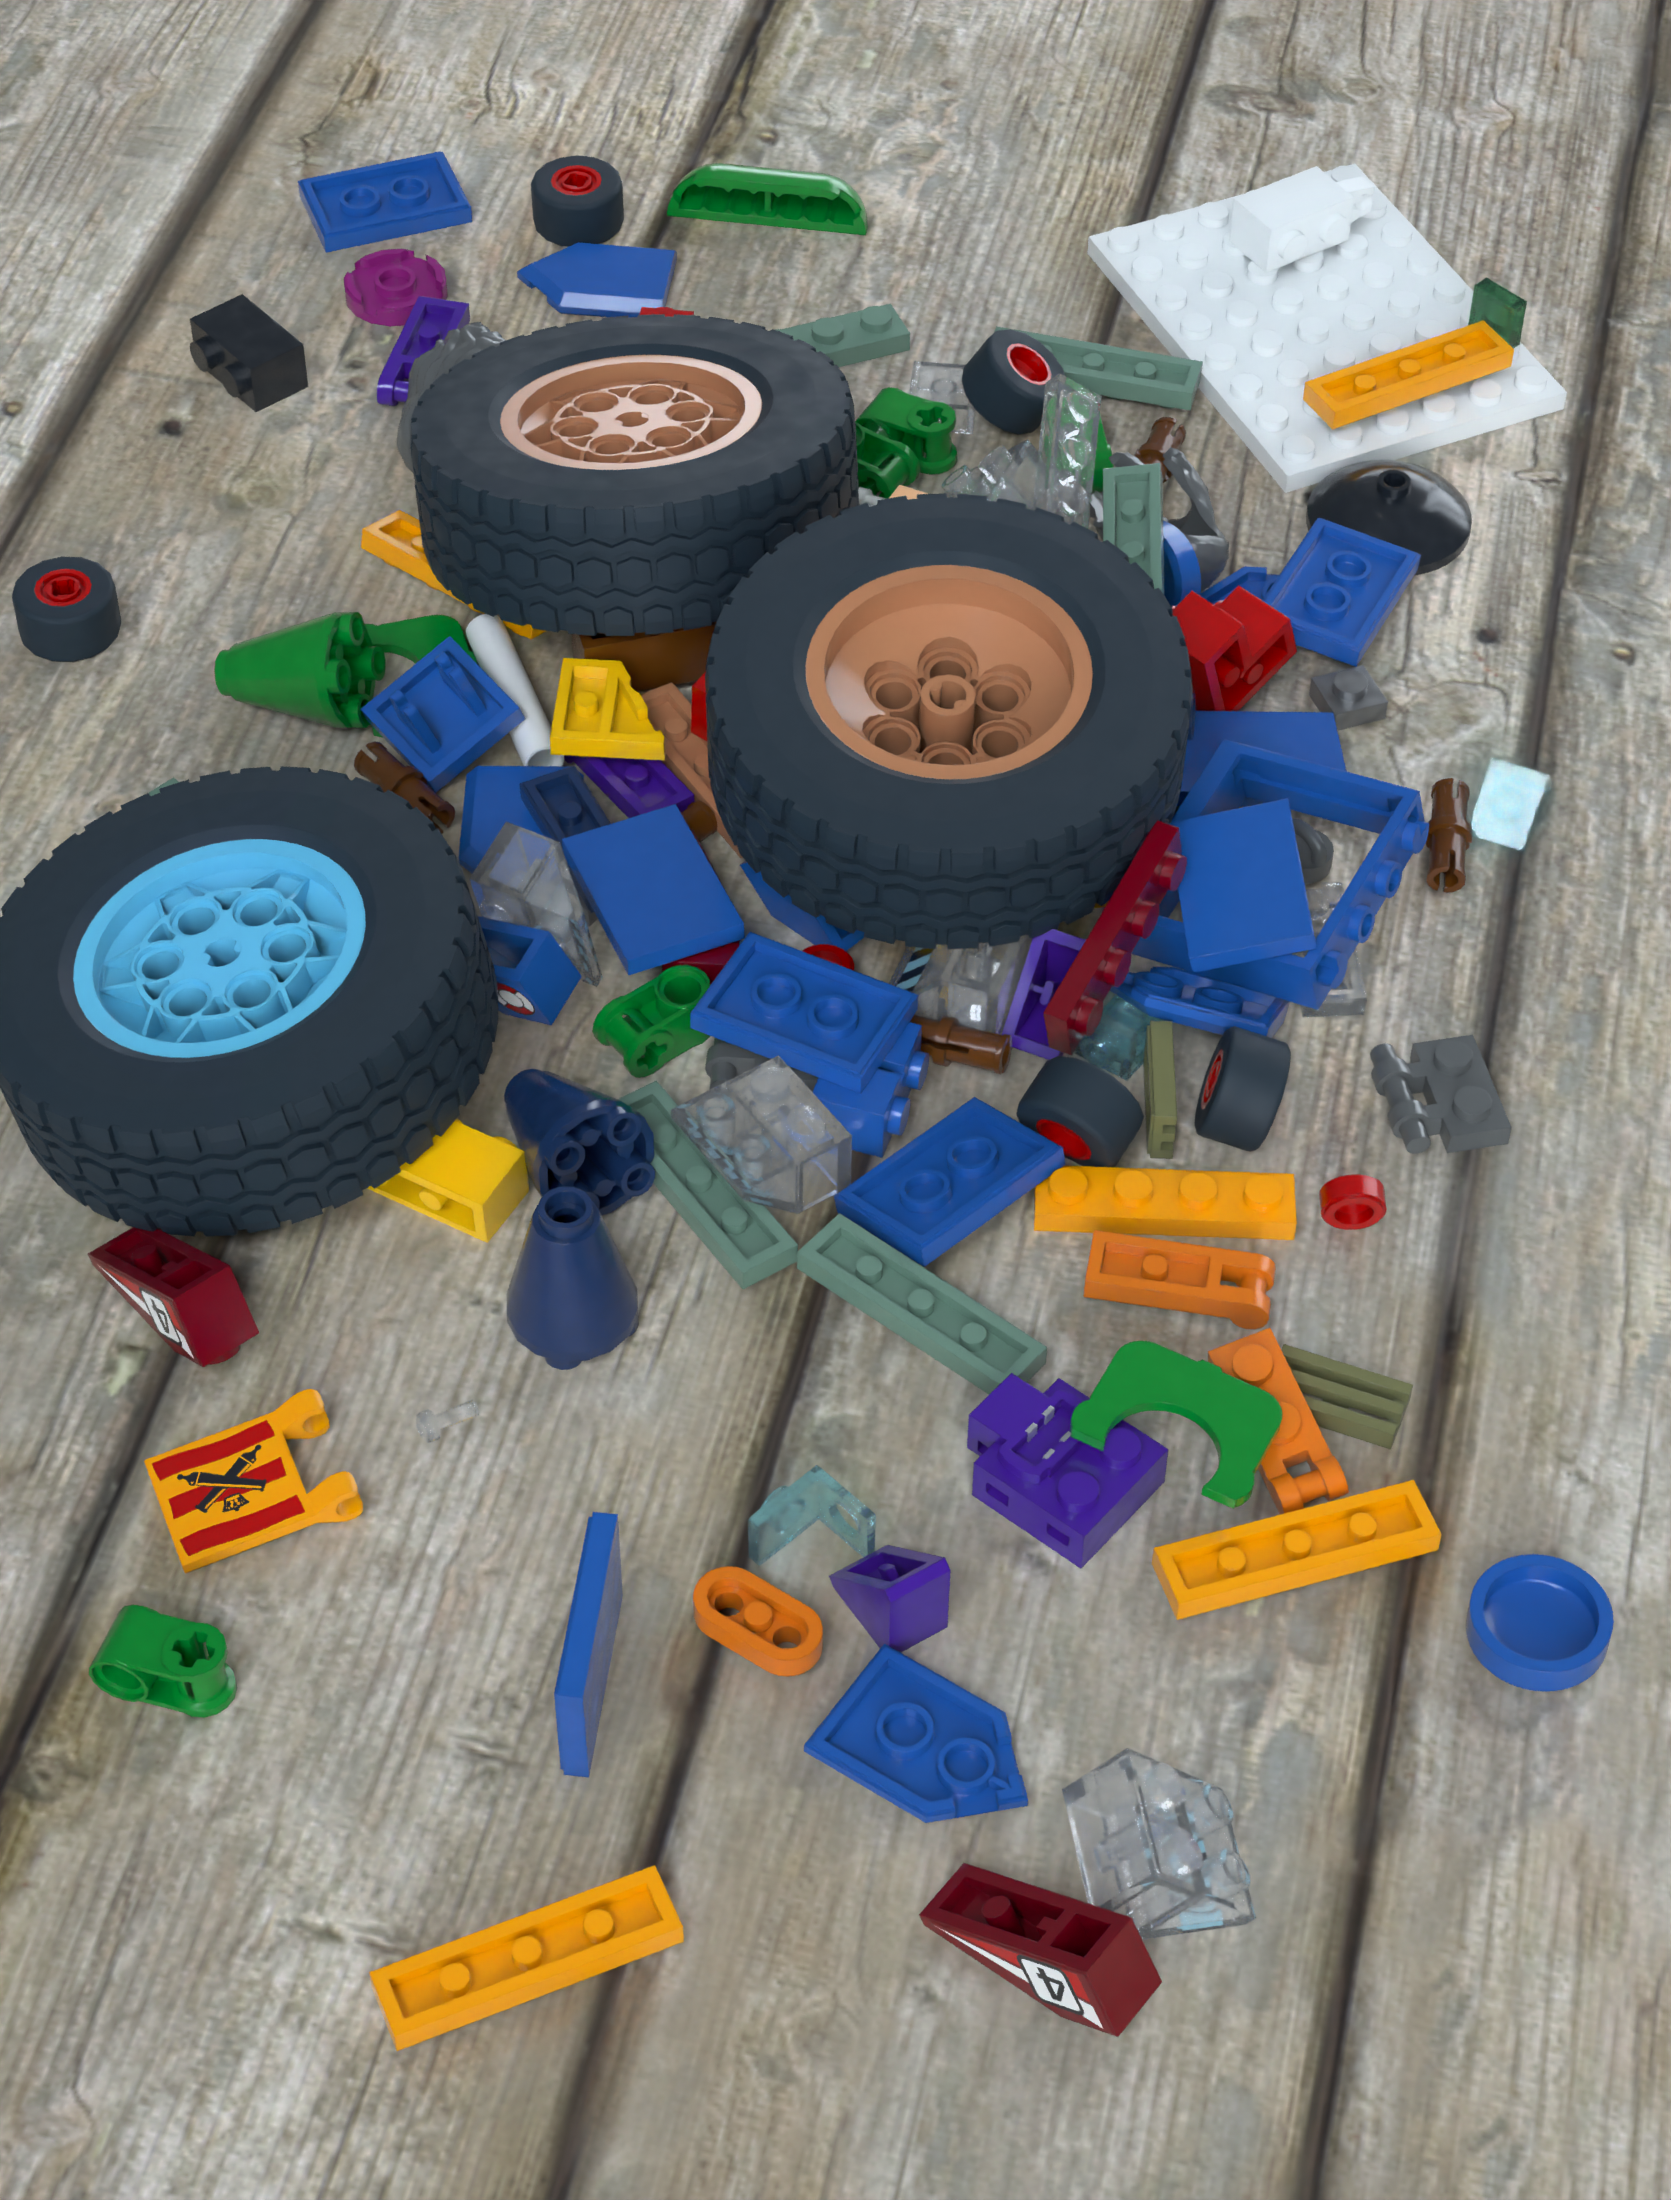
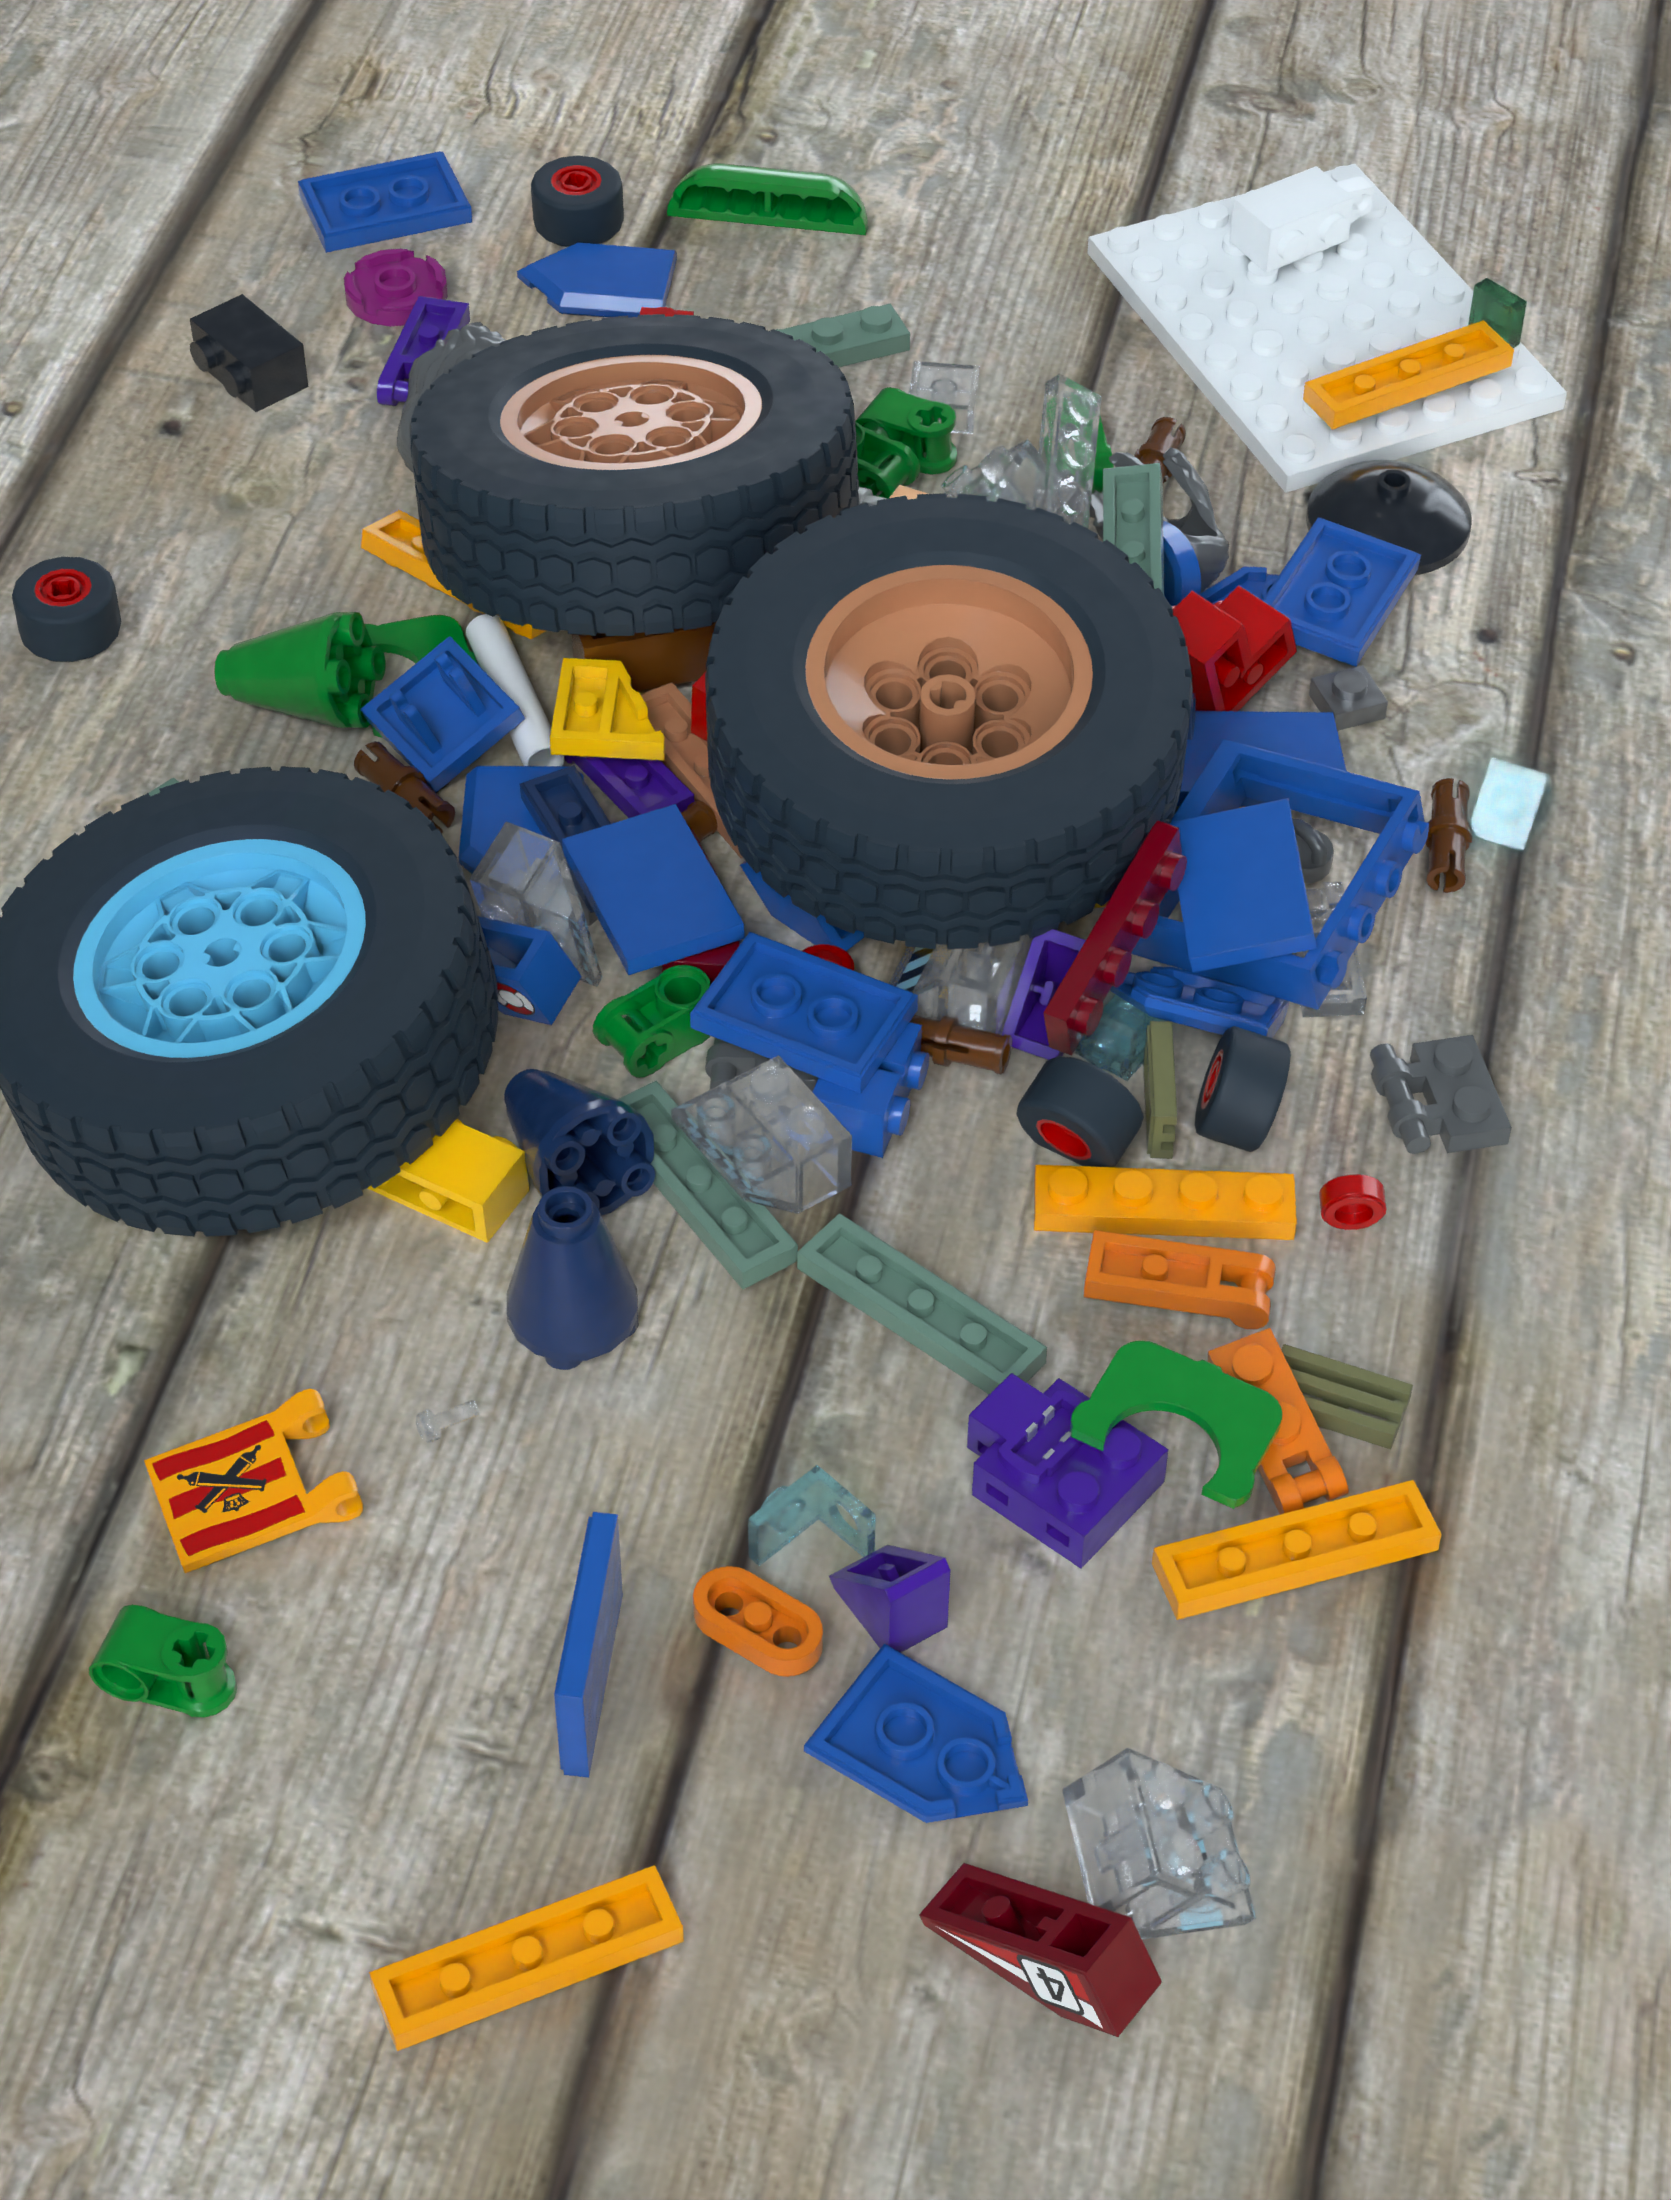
(179, 1293): dark red slope -> none
(949, 1181): blue tile -> none
(1009, 380): black wheel -> none
(1126, 372): sand green plate -> none
(1539, 1622): blue piece -> none

